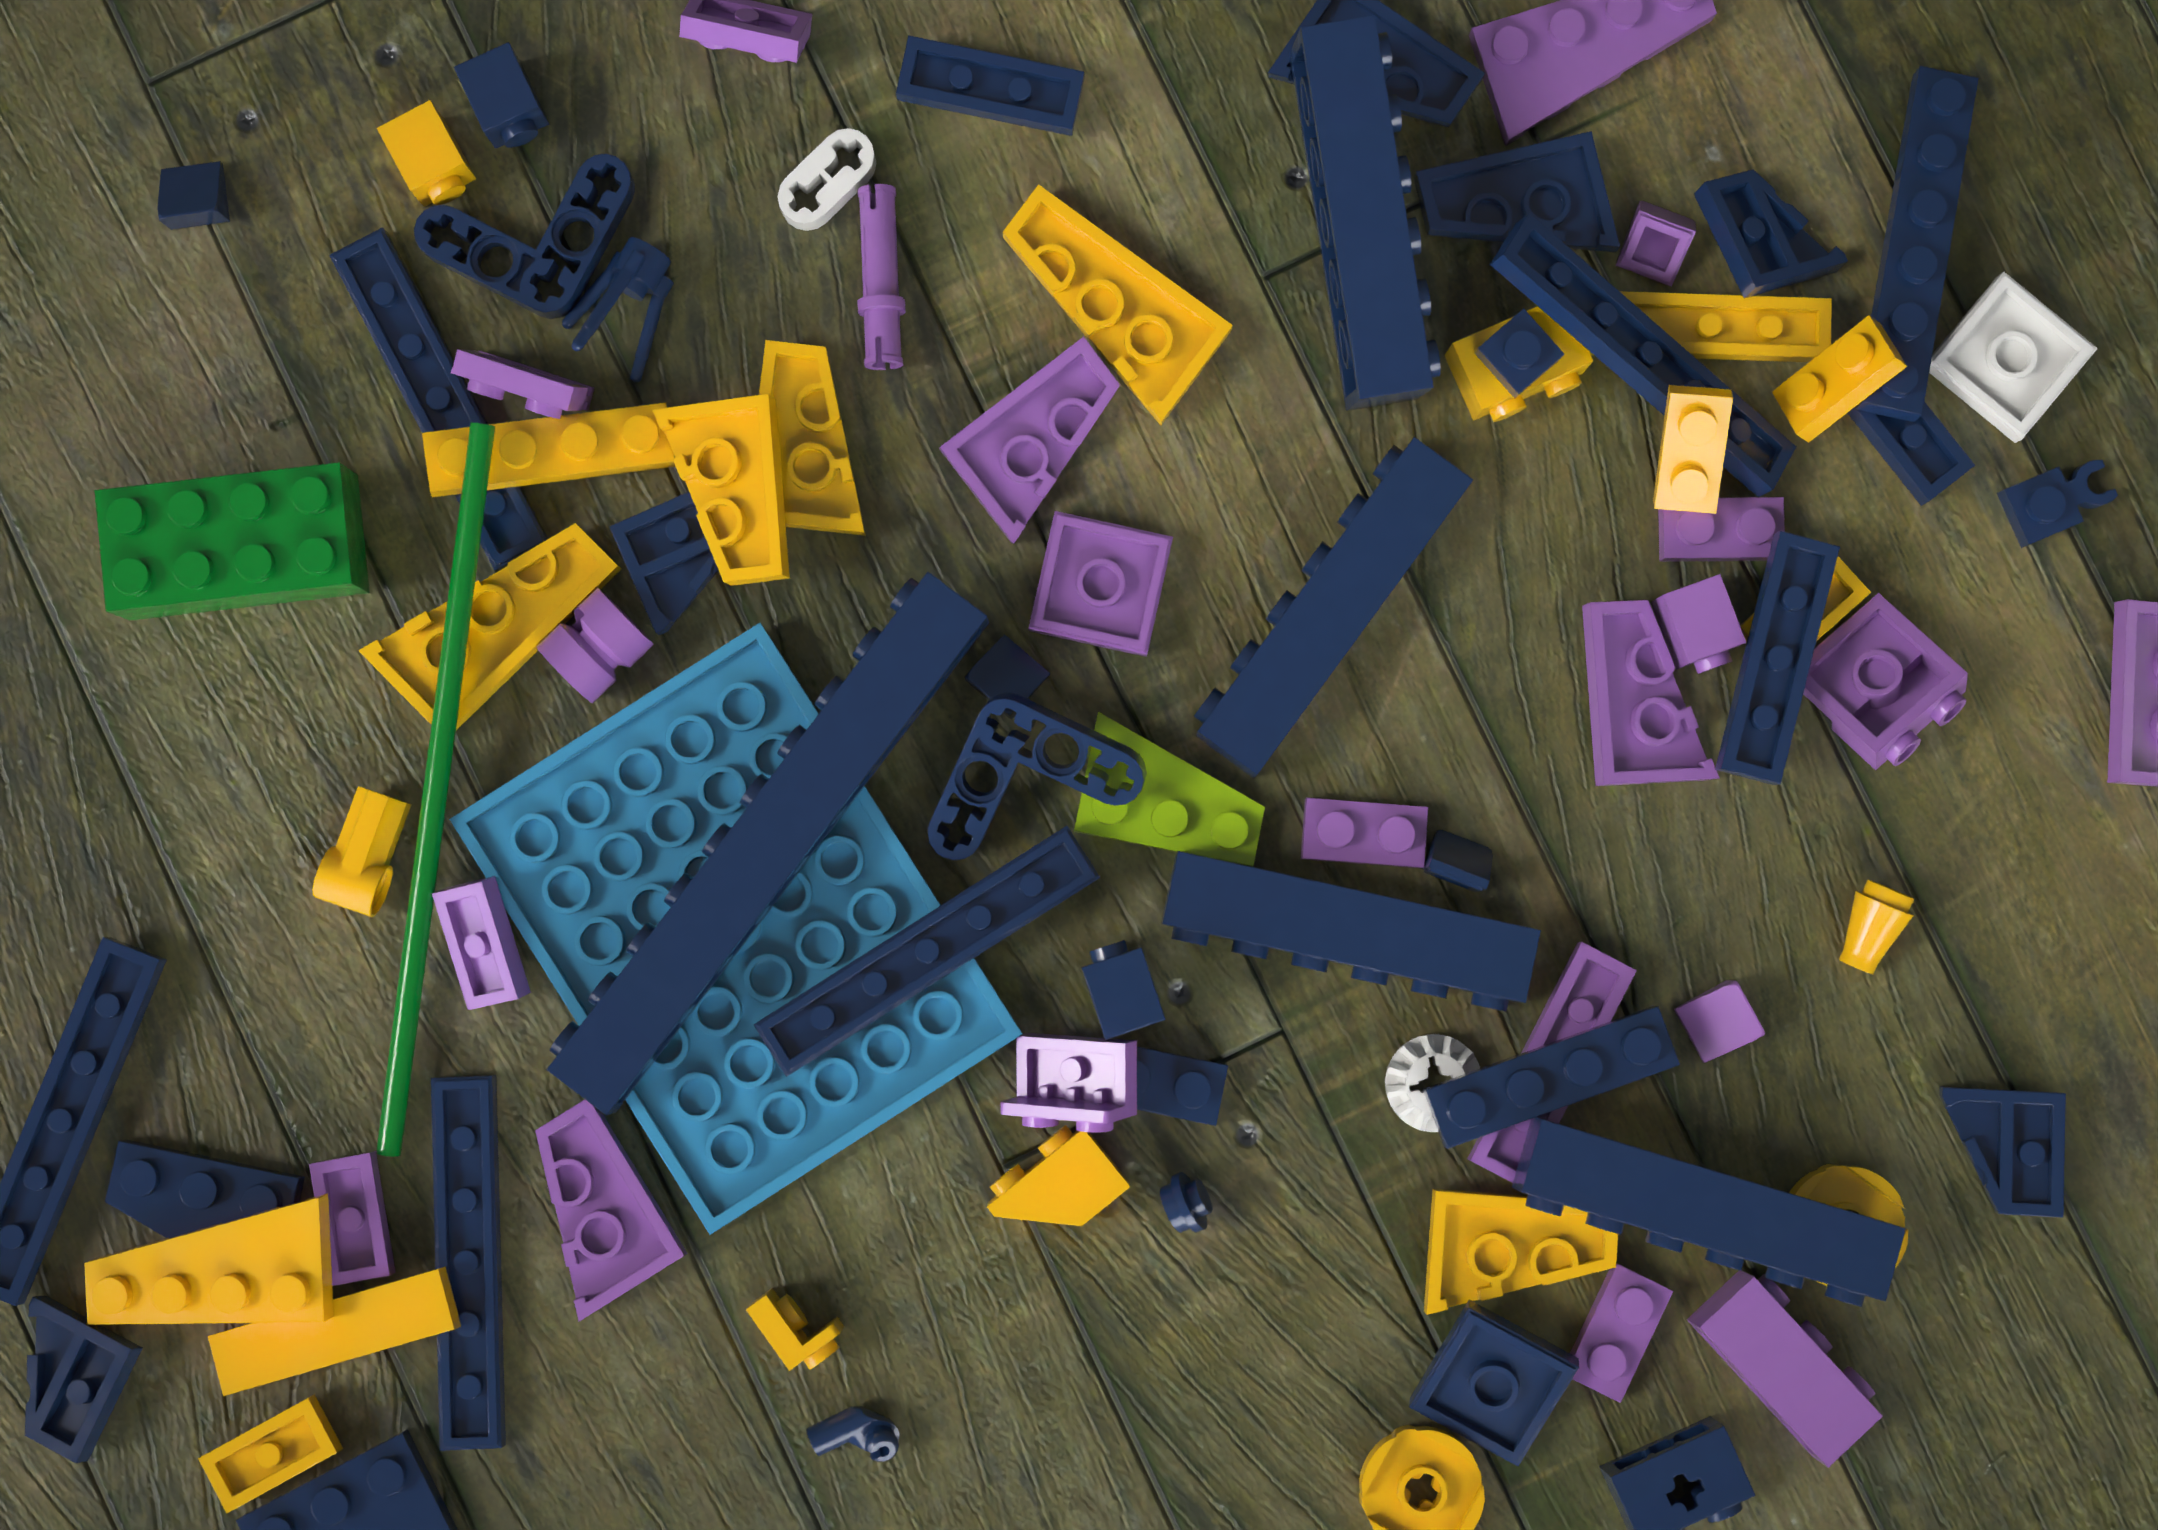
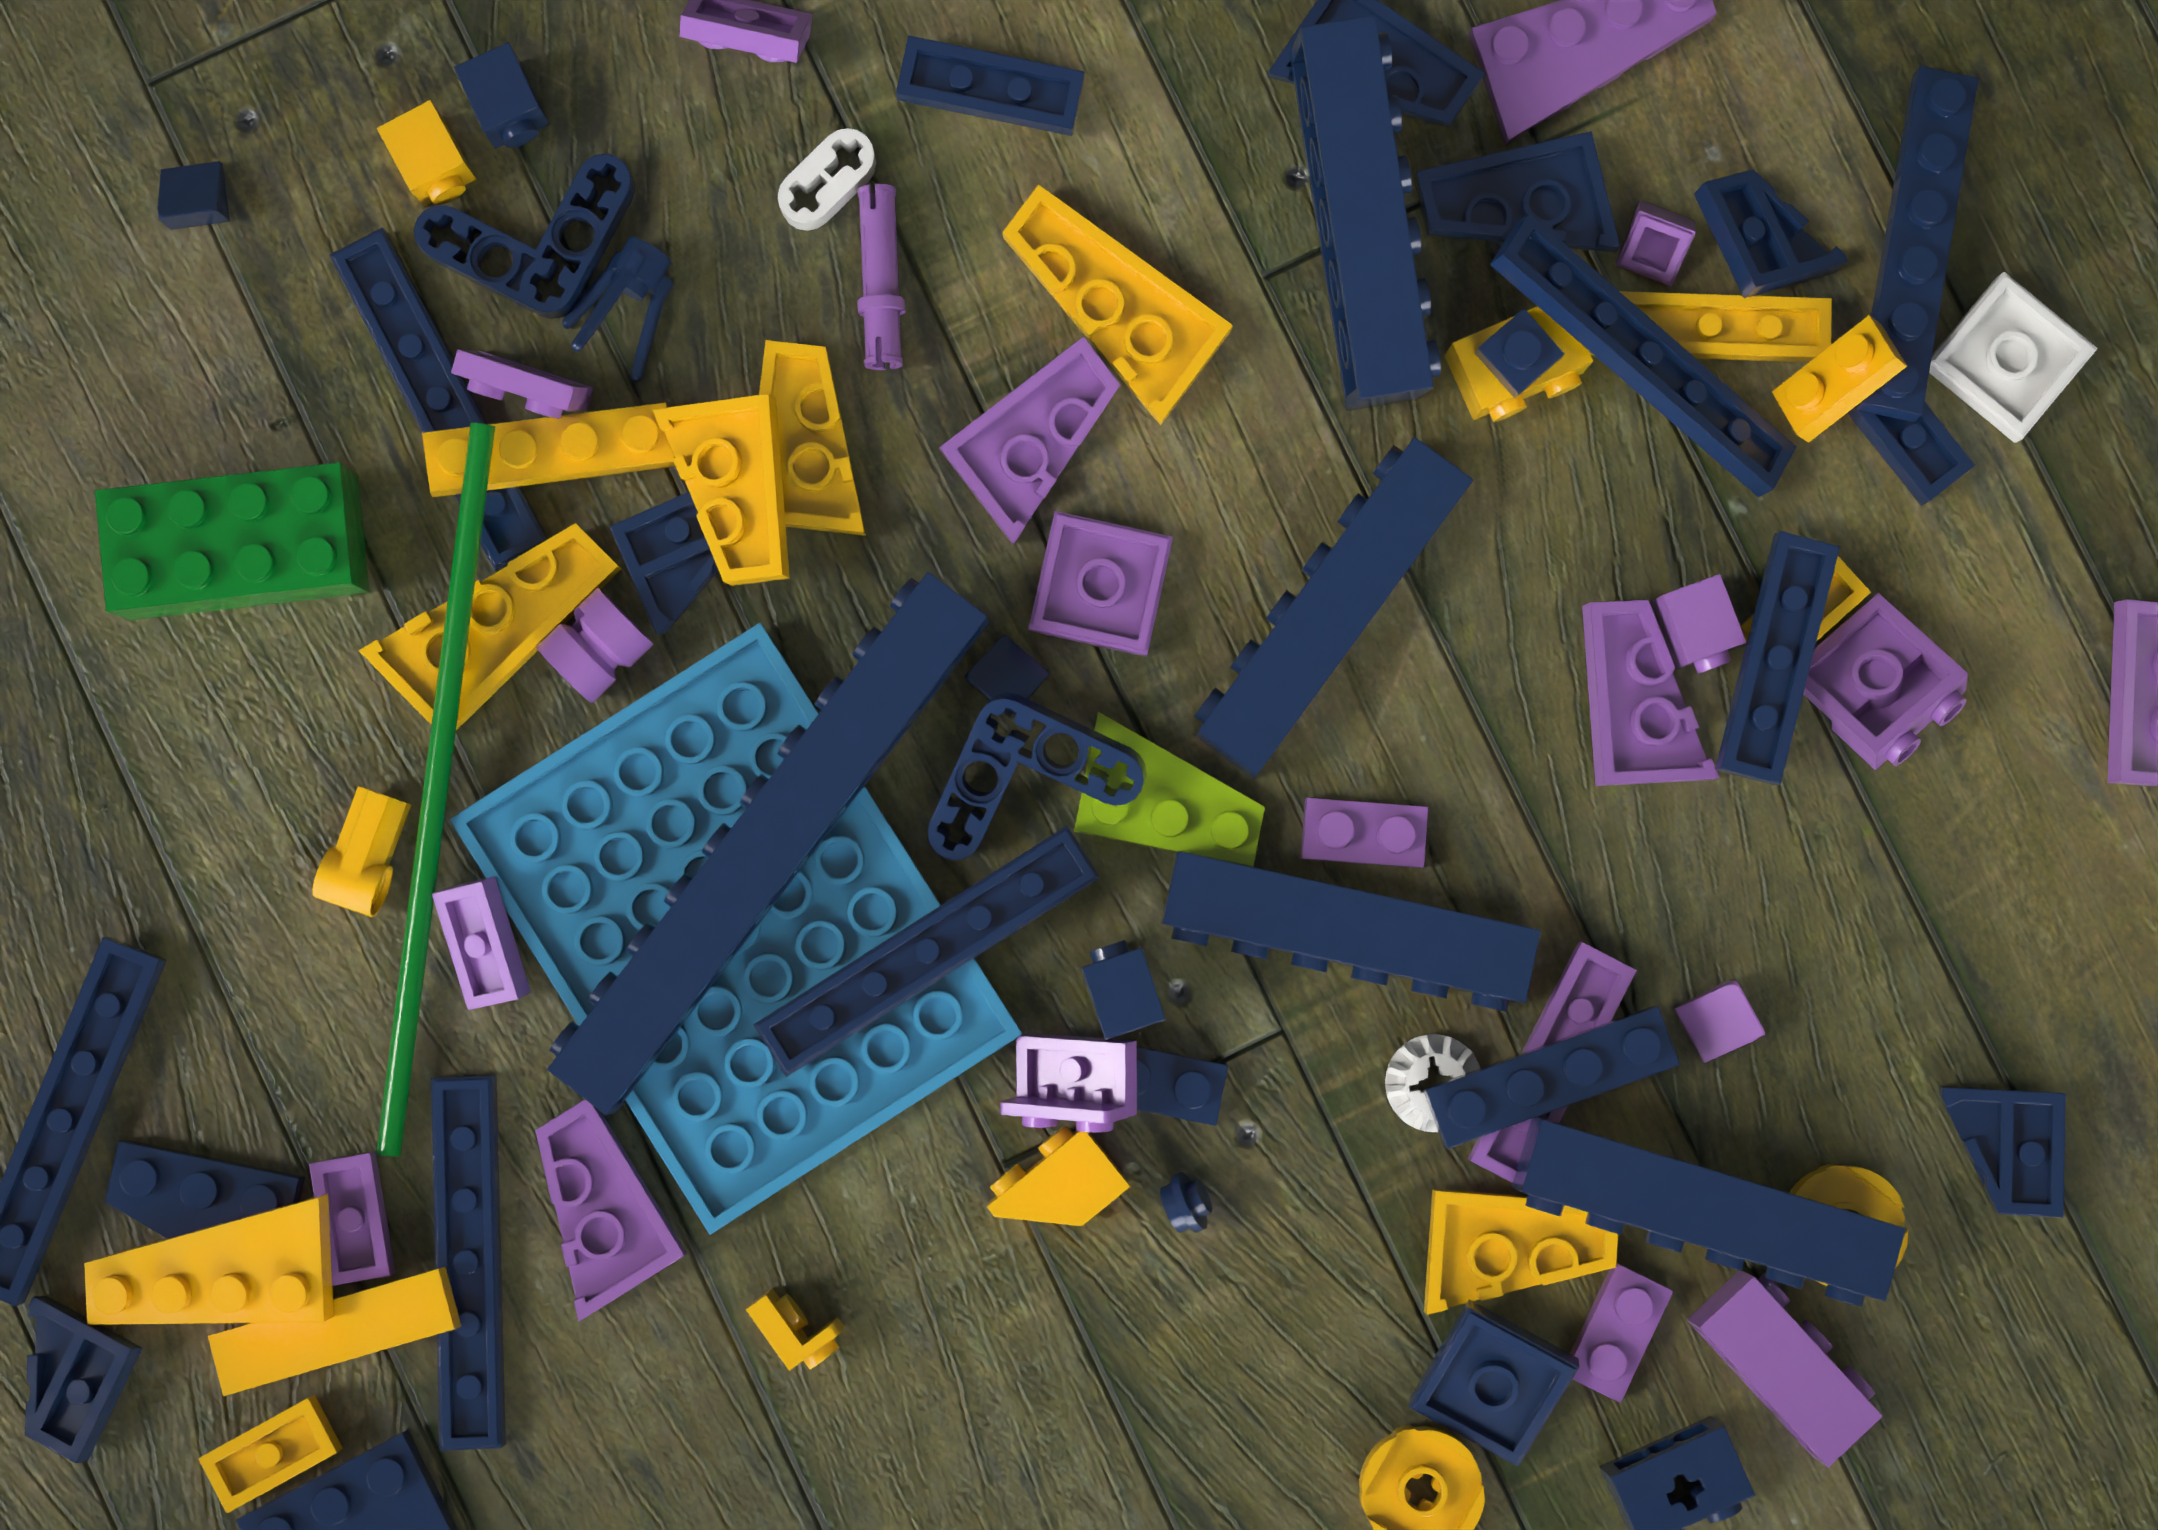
(859, 1427): dark blue arm -> none
(1459, 861): dark blue slope -> none
(1692, 449): yellow plate -> none
(1736, 532): medium lavender plate -> none
(1874, 925): yellow cone -> none
(2050, 503): dark blue plate -> none

